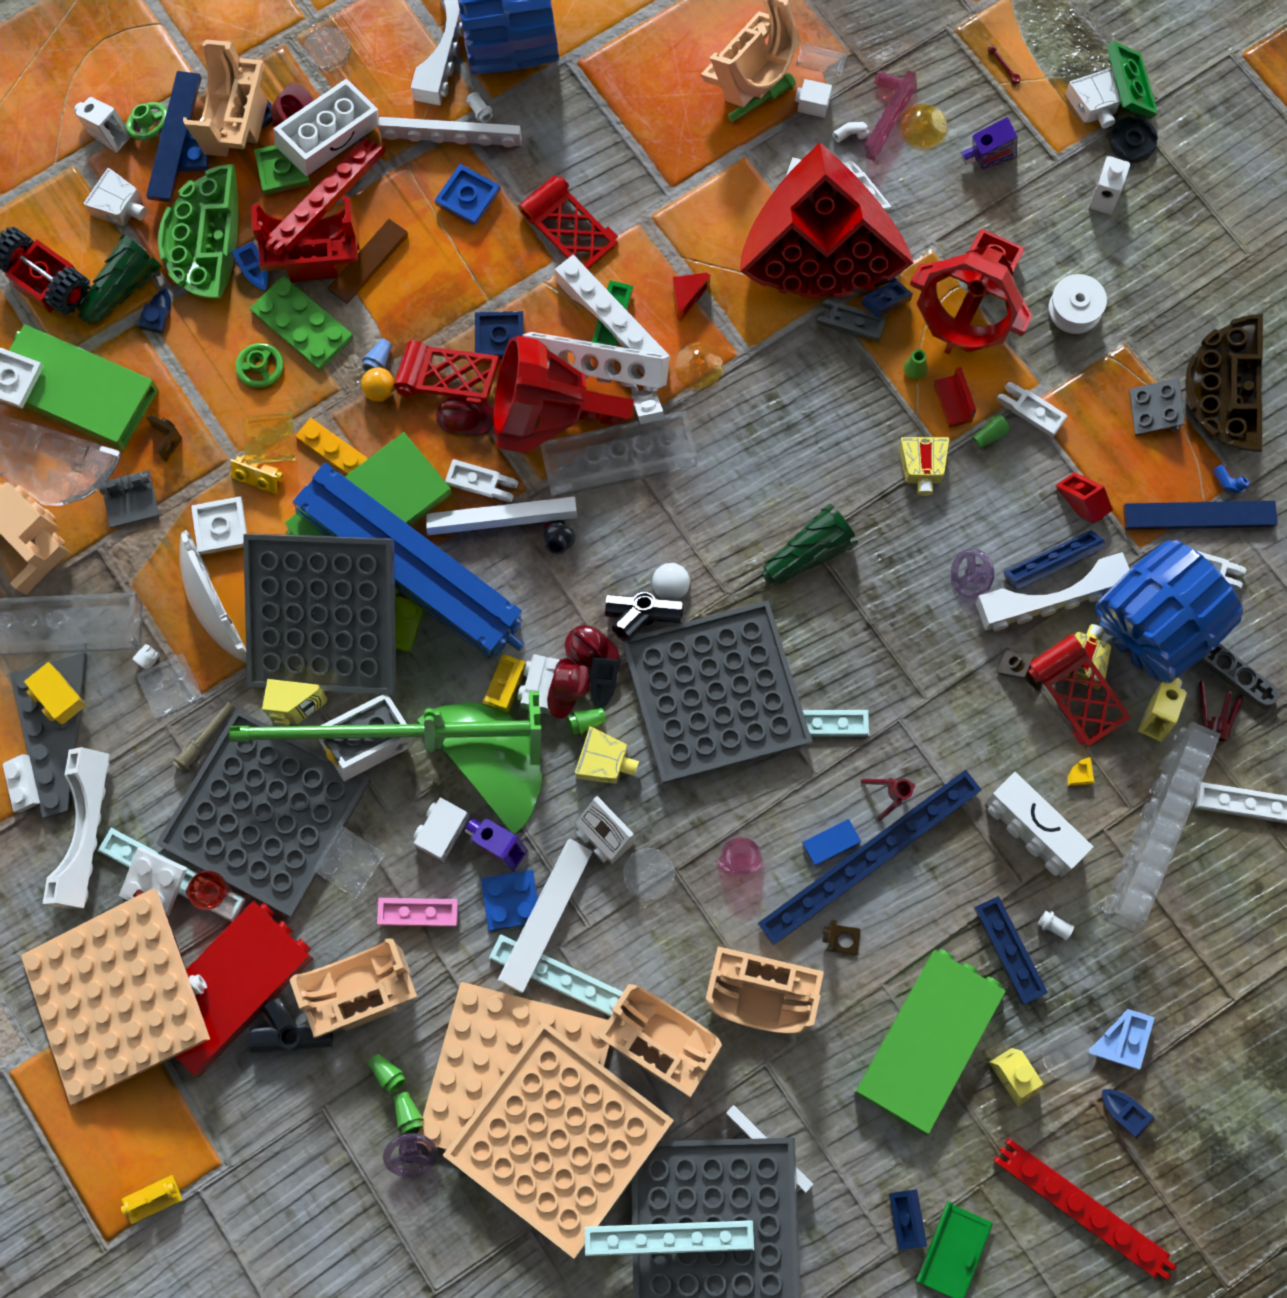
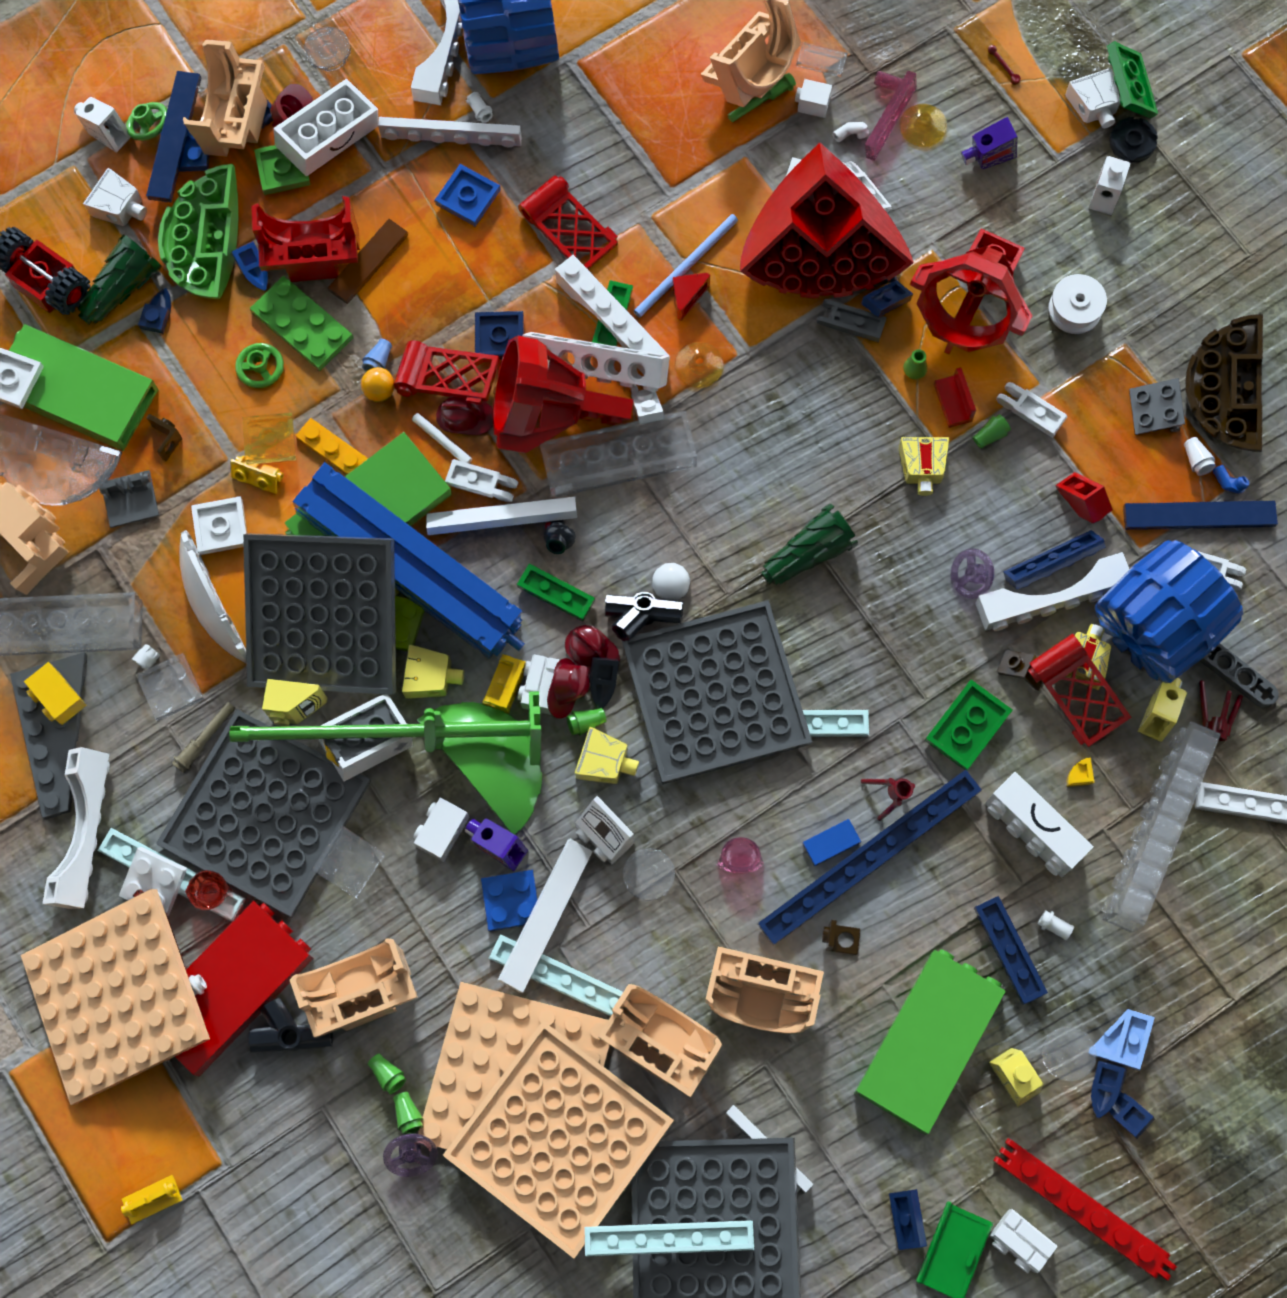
(21, 783): white plate -> none
(324, 197): red hinge -> none
(417, 912): bright pink plate -> none
(429, 673): none -> light yellow torso
(441, 438): none -> white bar
(556, 592): none -> green plate
(685, 265): none -> light blue piece
(968, 725): none -> green plate
(1023, 1241): none -> white brick
(1106, 1087): none -> dark blue plate
(1199, 457): none -> white cone

